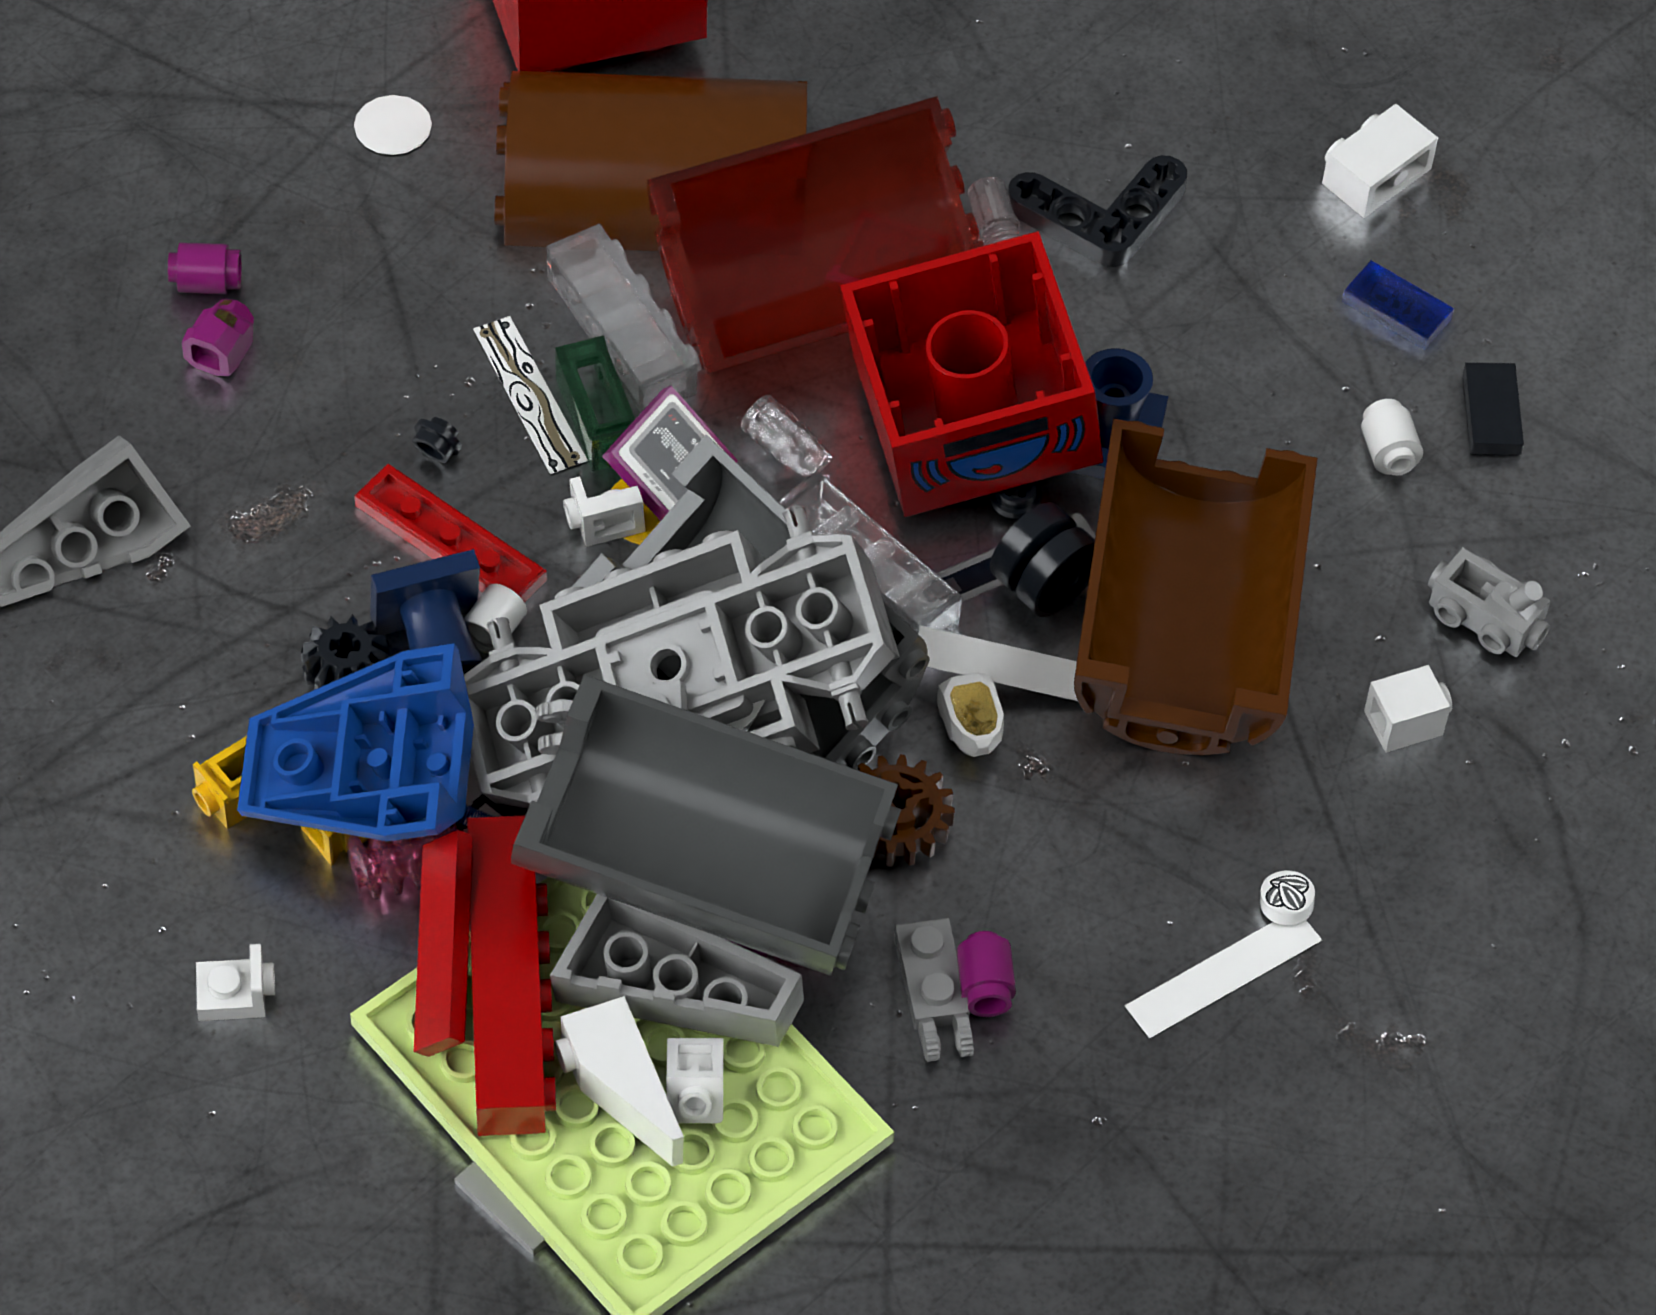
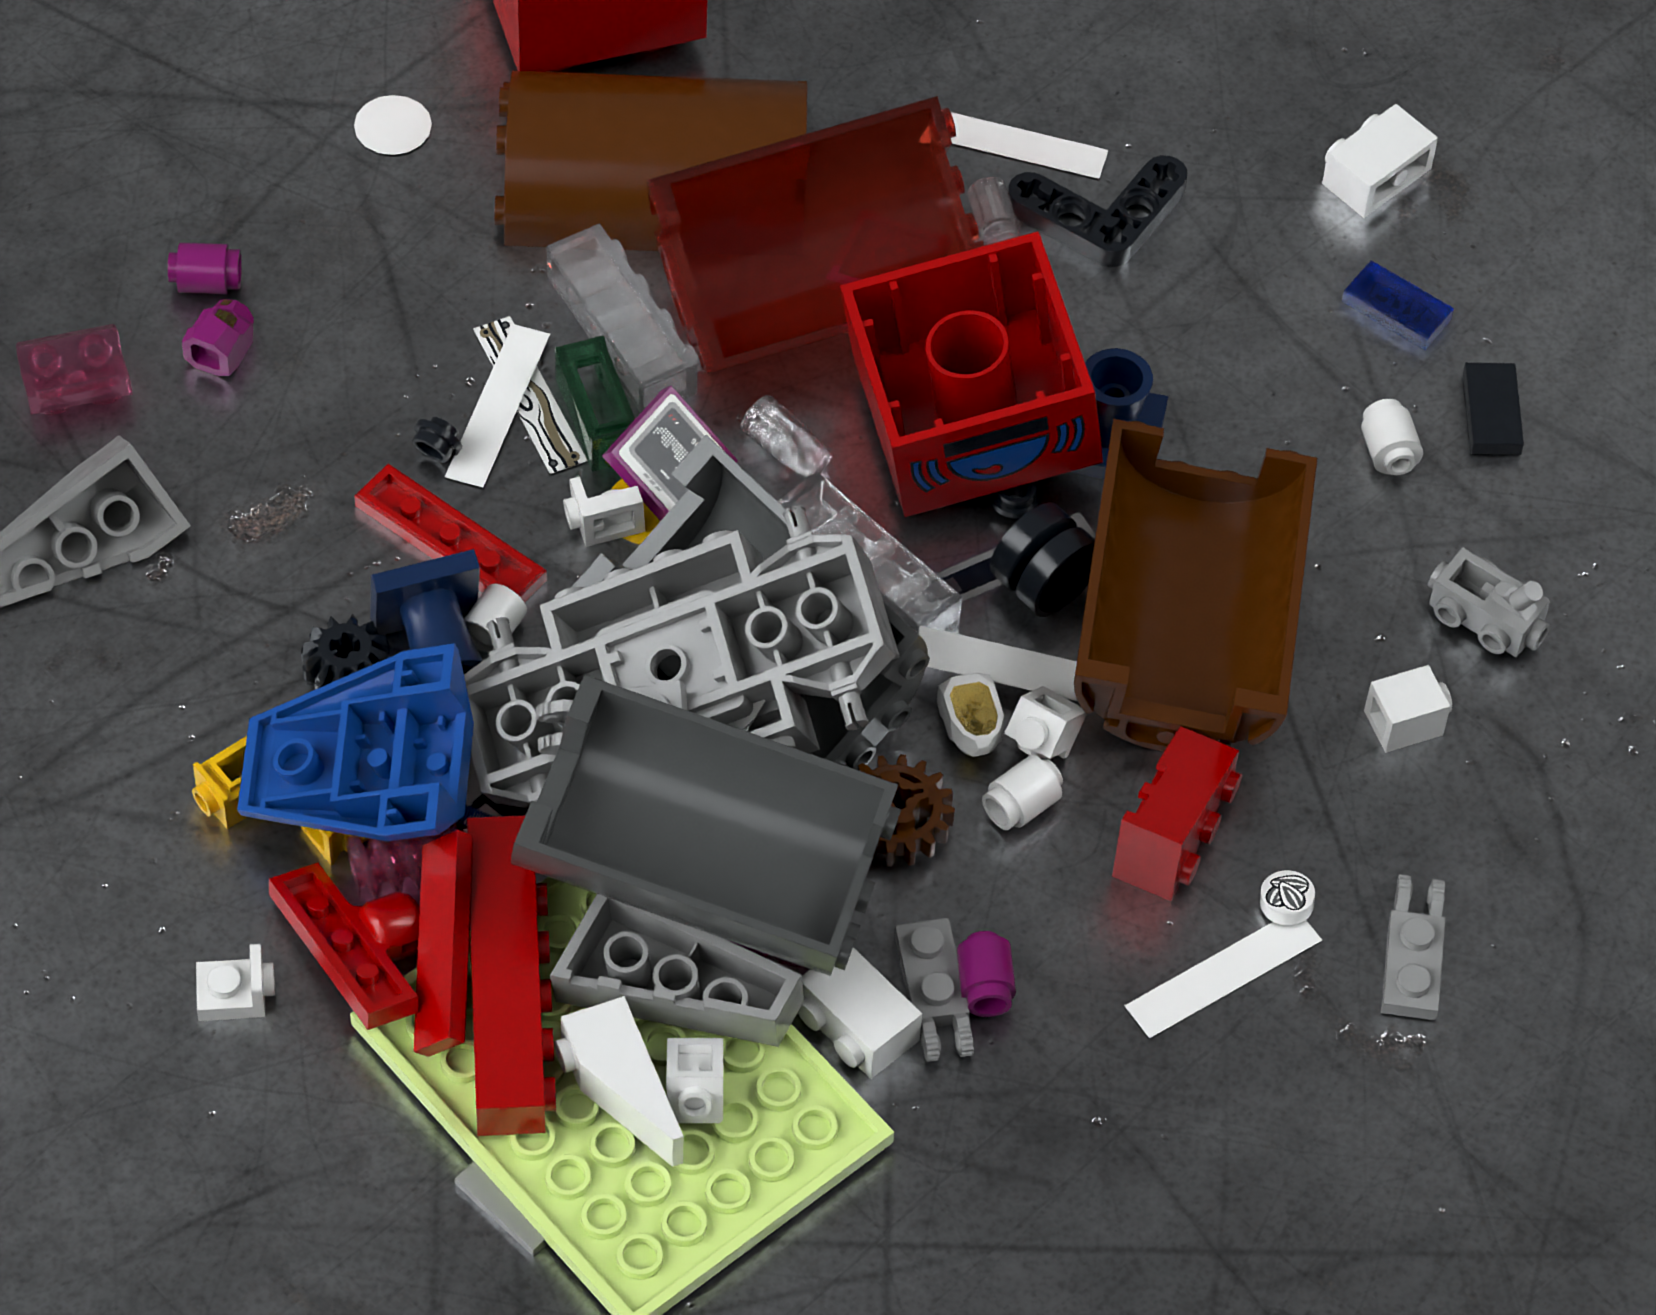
(73, 369): none -> clear pink bracket
(354, 942): none -> red plate
(497, 405): none -> white sticker
(860, 1014): none -> white brick
(1023, 792): none -> white brick
(1028, 146): none -> white sticker
(1045, 724): none -> white brick
(1176, 814): none -> red wedge
(1414, 954): none -> light grey hinge

